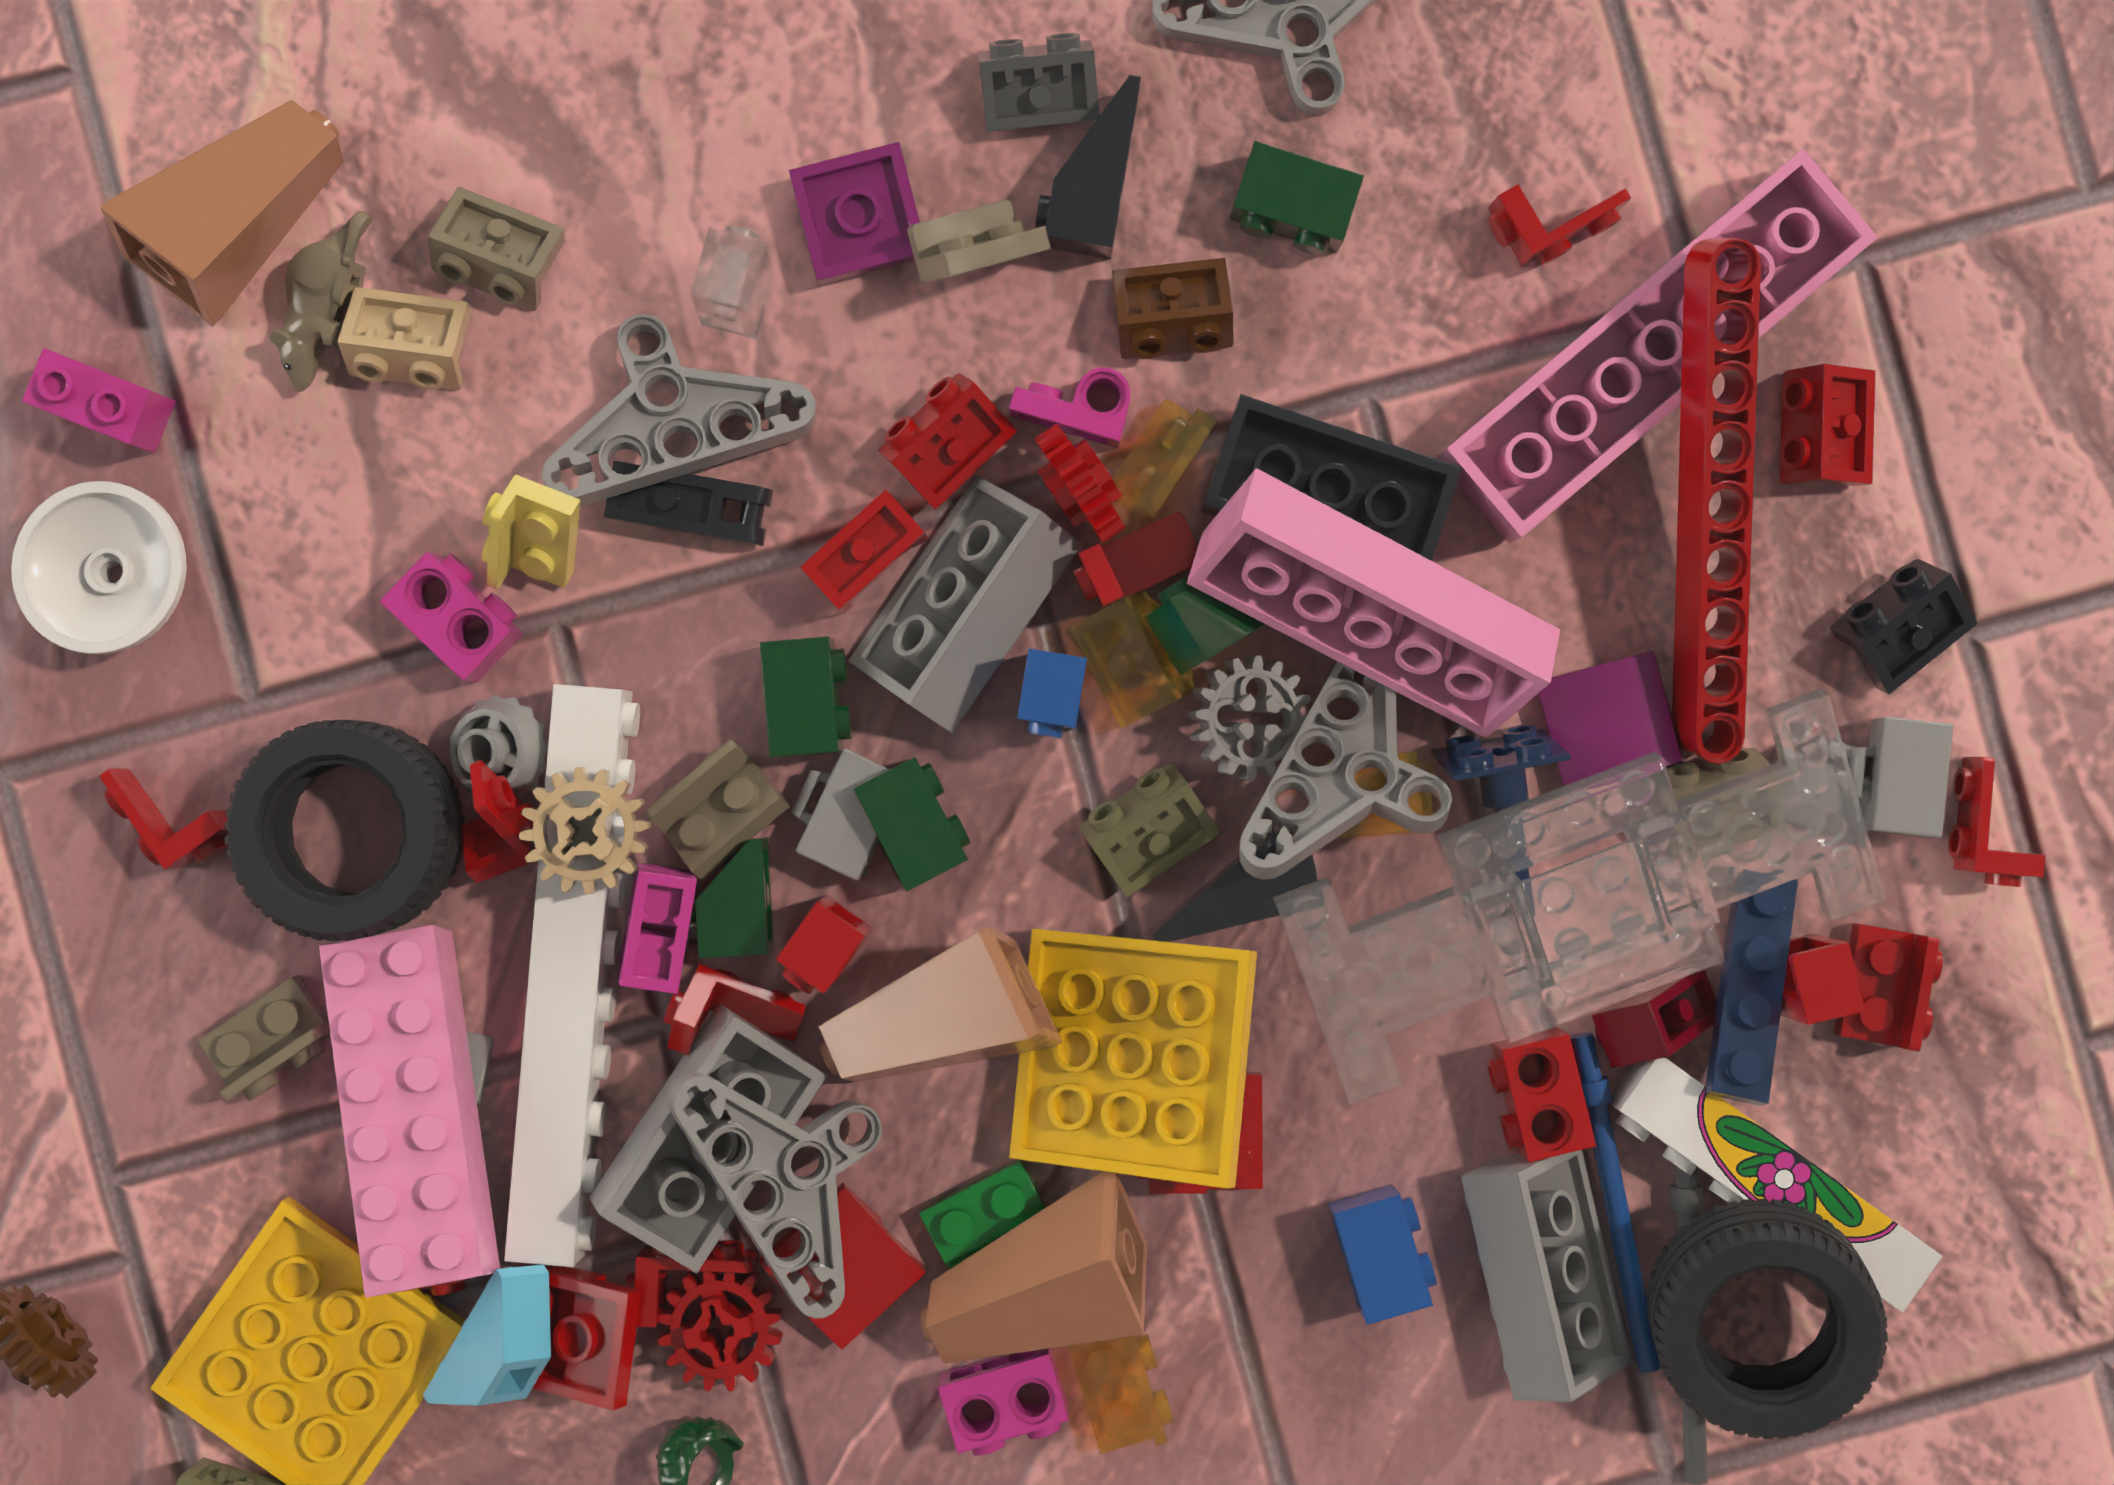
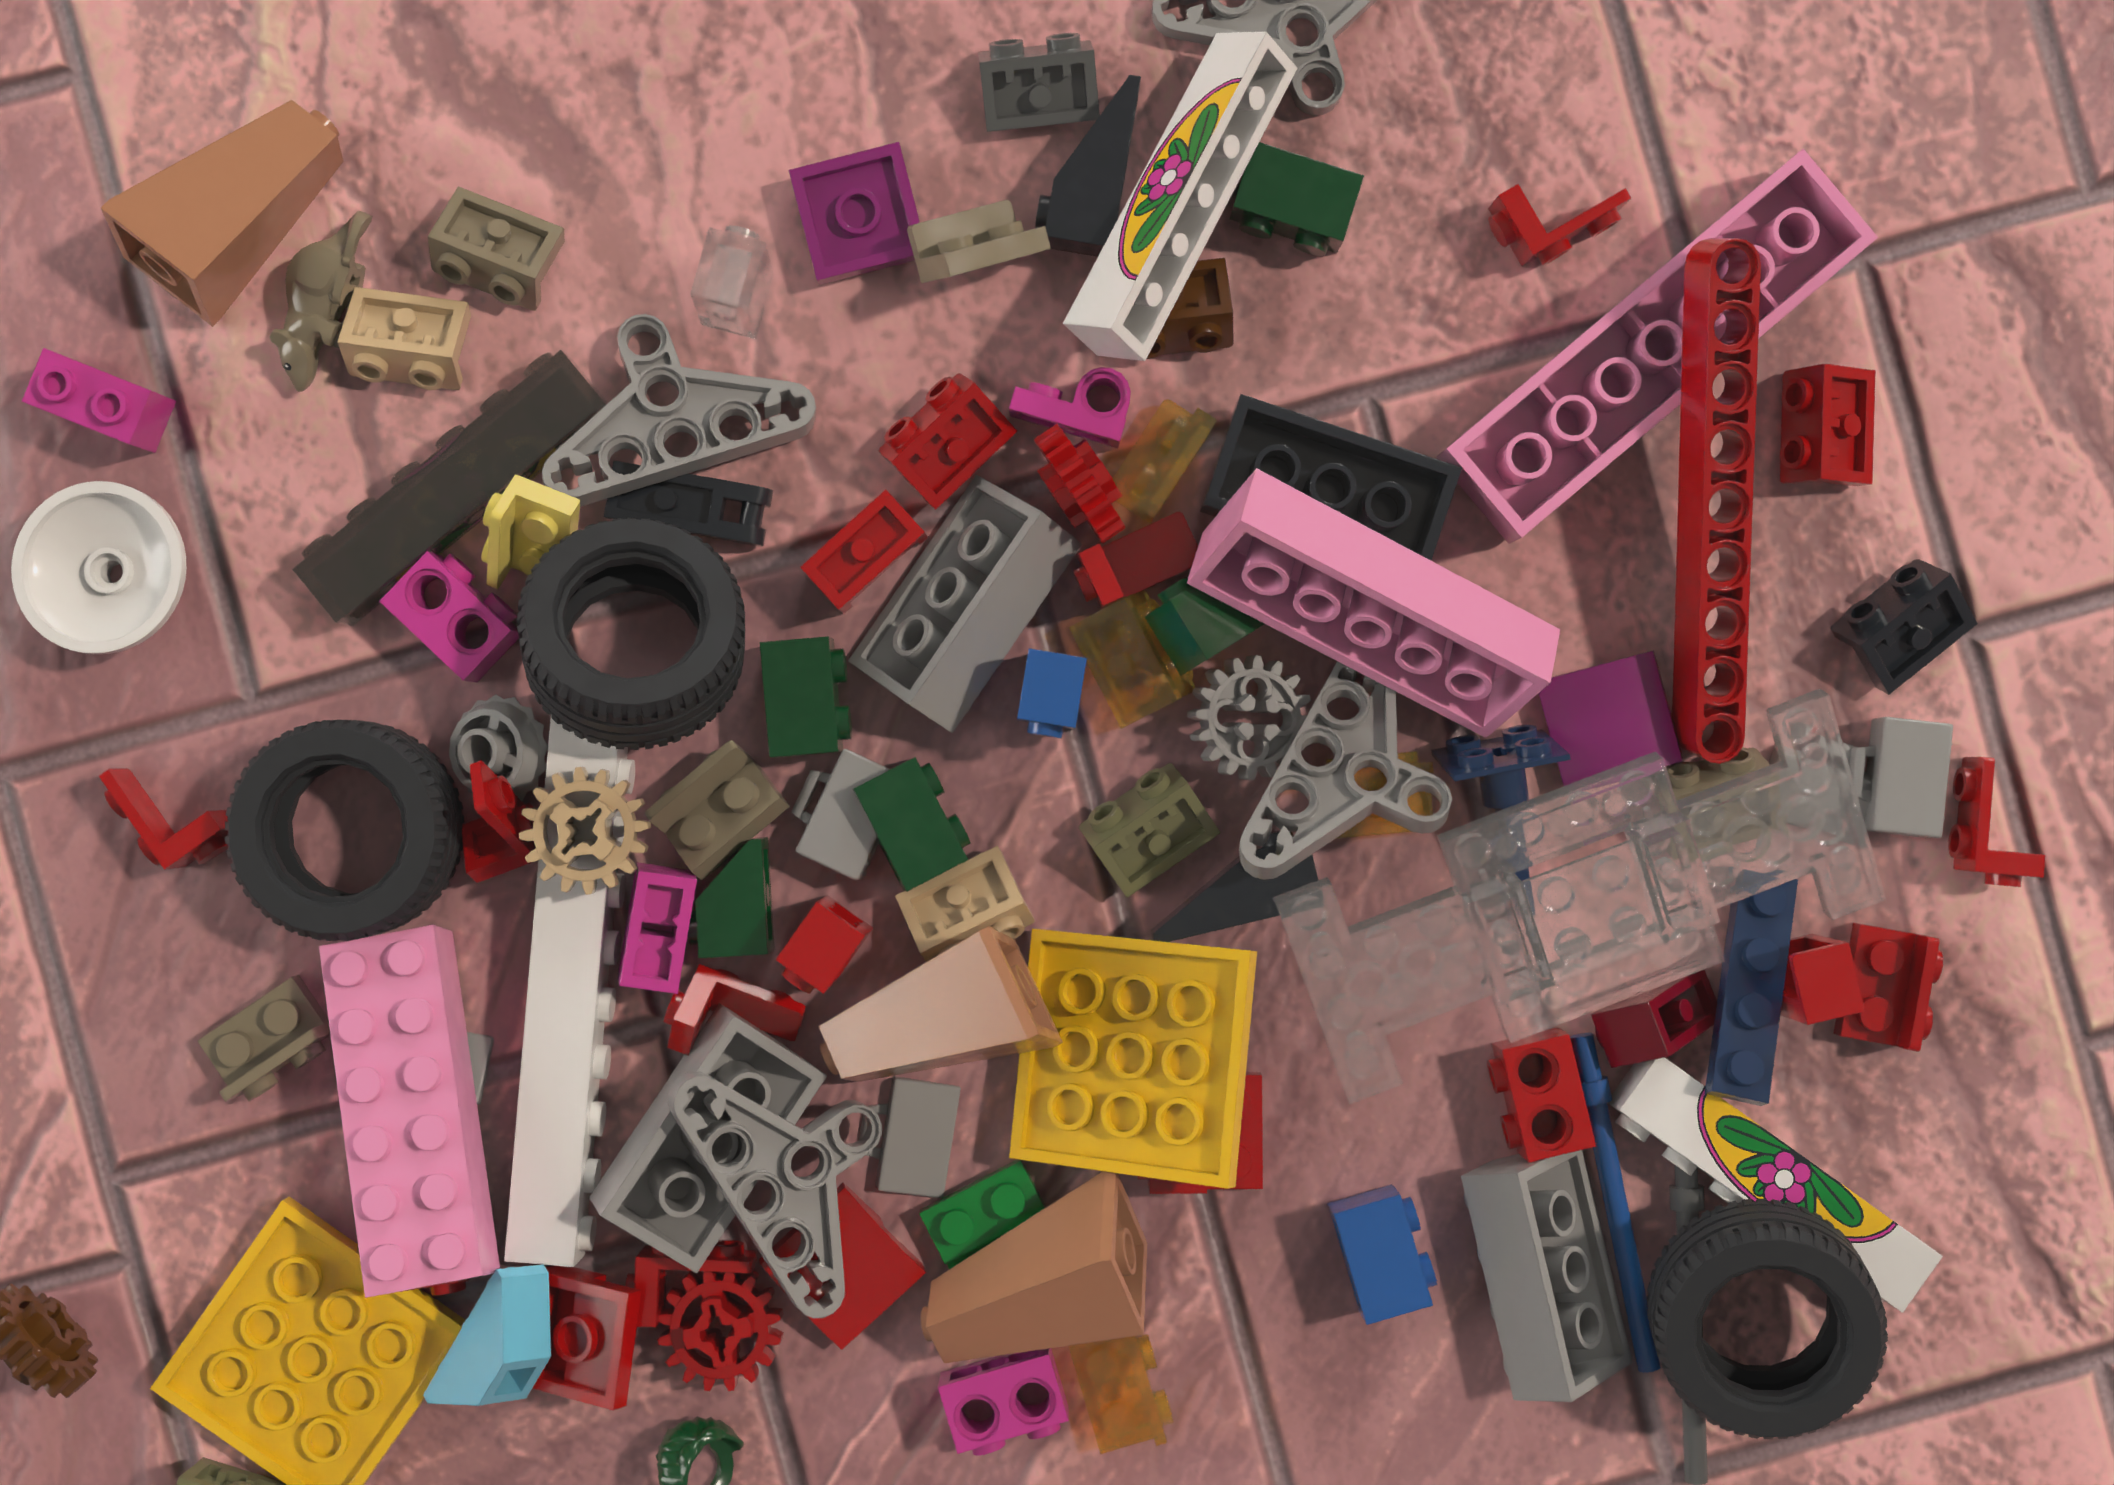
(450, 490): none -> clear smoke brick
(622, 559): none -> black tyre
(915, 1137): none -> light grey piece
(964, 902): none -> tan bracket
(1180, 195): none -> white brick

